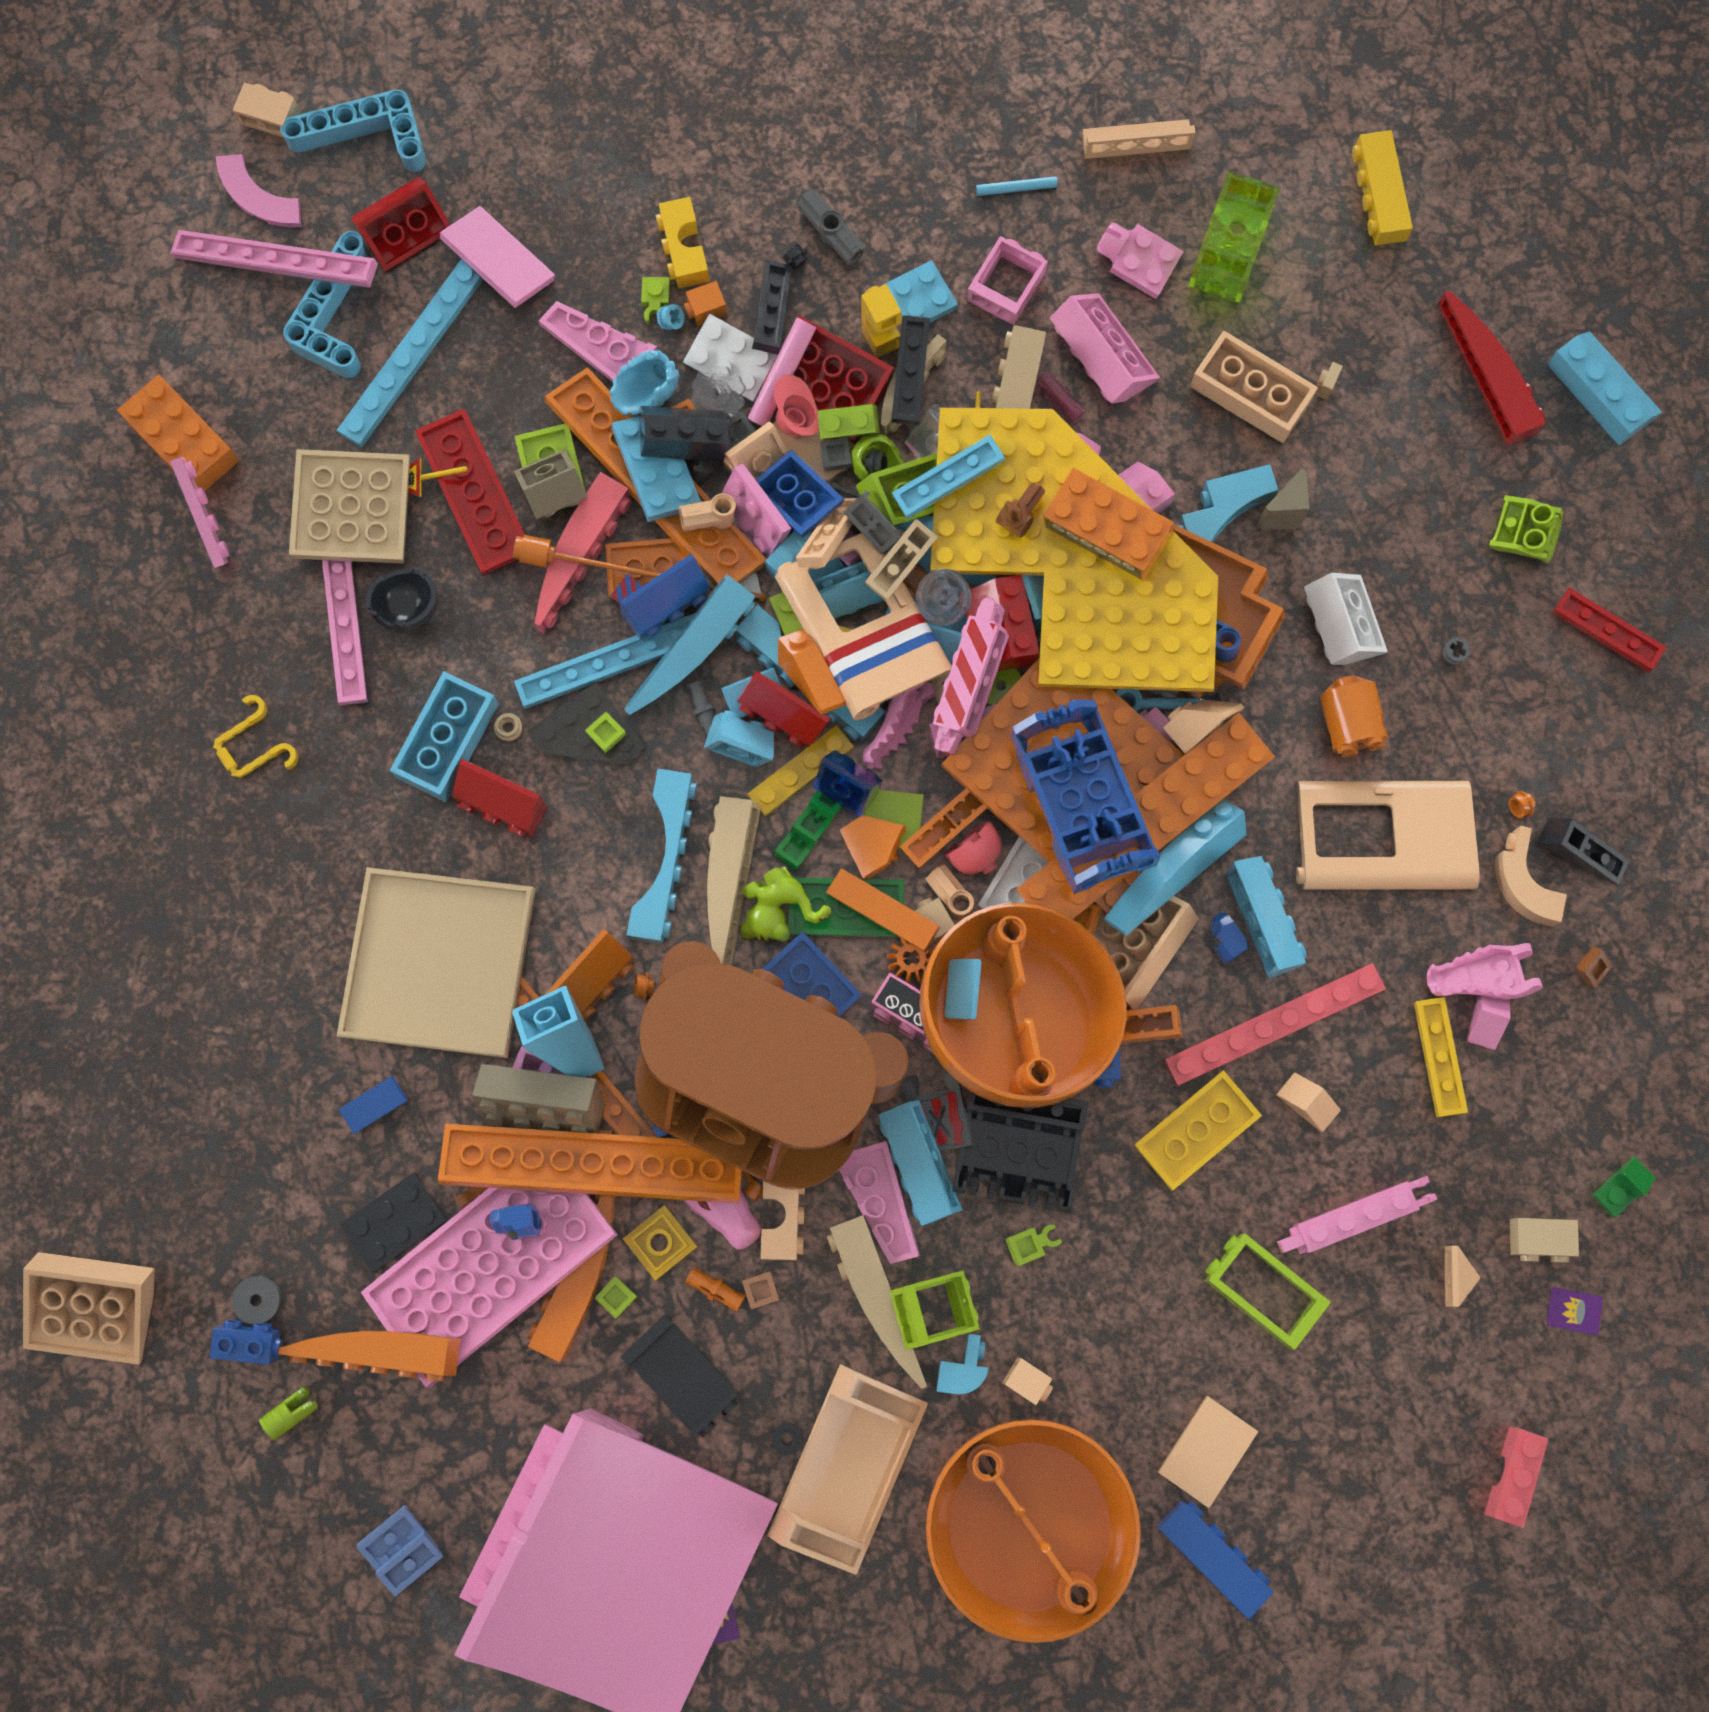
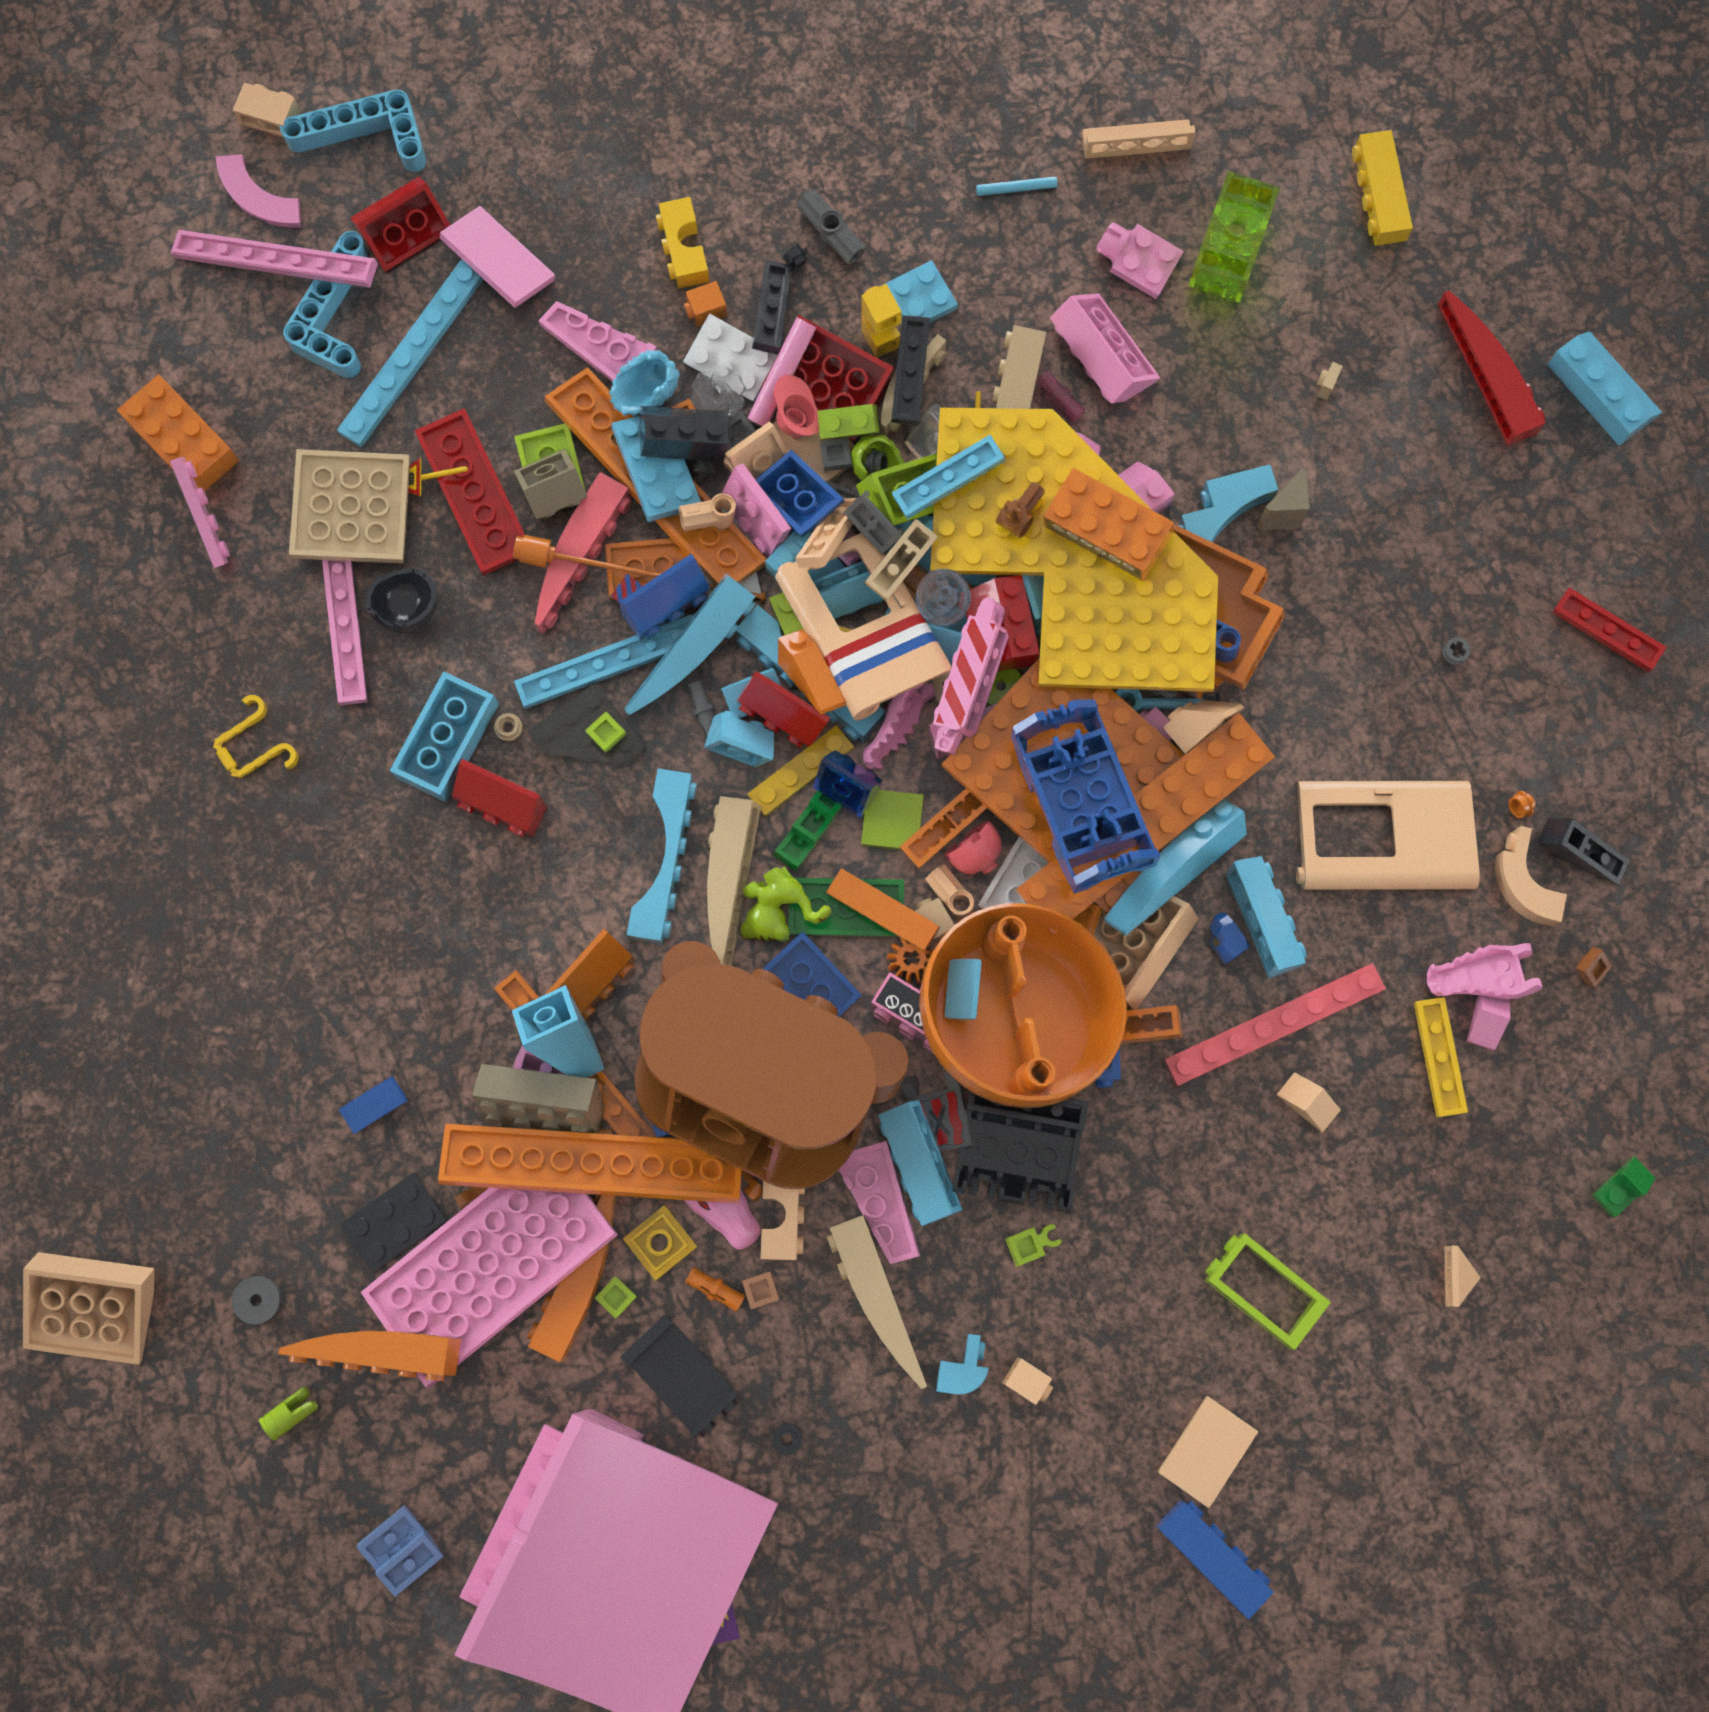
(246, 1344): blue brick -> none
(436, 962): tan tile -> none
(516, 1221): blue rock -> none
(643, 986): orange plate -> none
(654, 295): lime plate -> none
(664, 318): medium azure bush -> none
(847, 1470): light nougat slope -> none
(872, 843): orange slope -> none
(910, 1315): lime window -> none
(993, 301): bright pink window -> none
(1033, 1530): orange cylinder -> none
(1197, 1130): yellow plate -> none
(1253, 386): light nougat brick -> none
(1345, 618): white slope -> none
(1354, 716): orange cylinder -> none
(1355, 1217): bright pink hinge -> none
(1513, 1494): coral arch -> none
(1528, 528): lime slope -> none
(1544, 1238): tan brick -> none
(1574, 1311): dark purple sticker -> none

